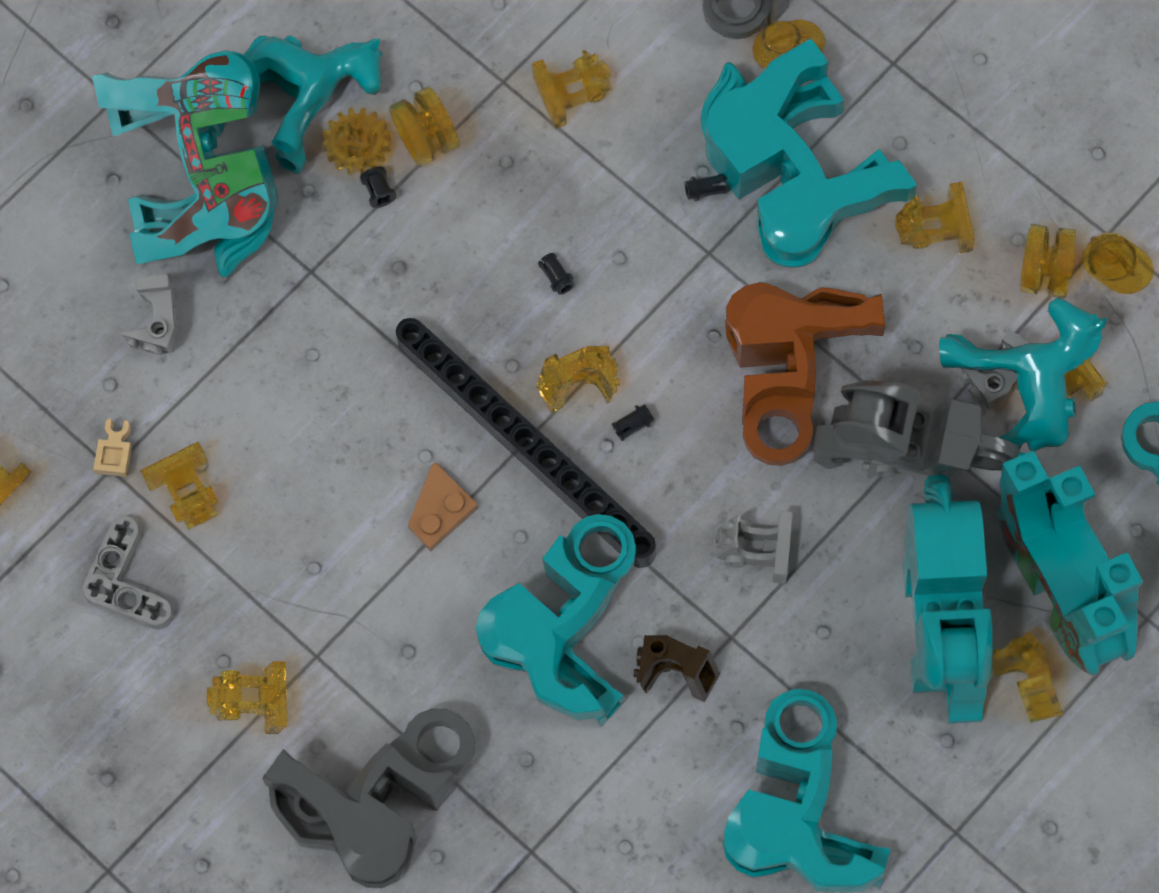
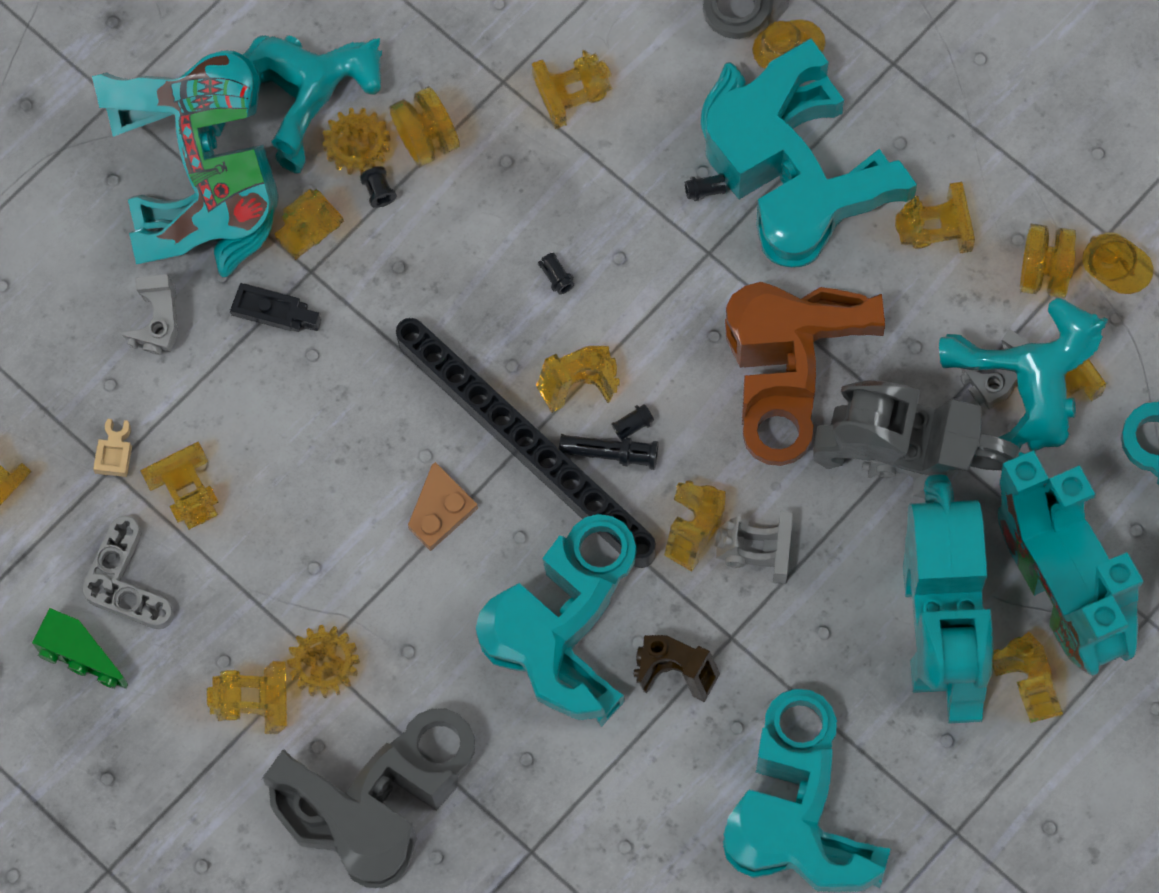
(70, 642): none -> green slope
(273, 309): none -> black hinge
(307, 222): none -> clear yellow tile
(319, 674): none -> clear yellow gear
(627, 448): none -> black pin
(690, 538): none -> clear yellow tile

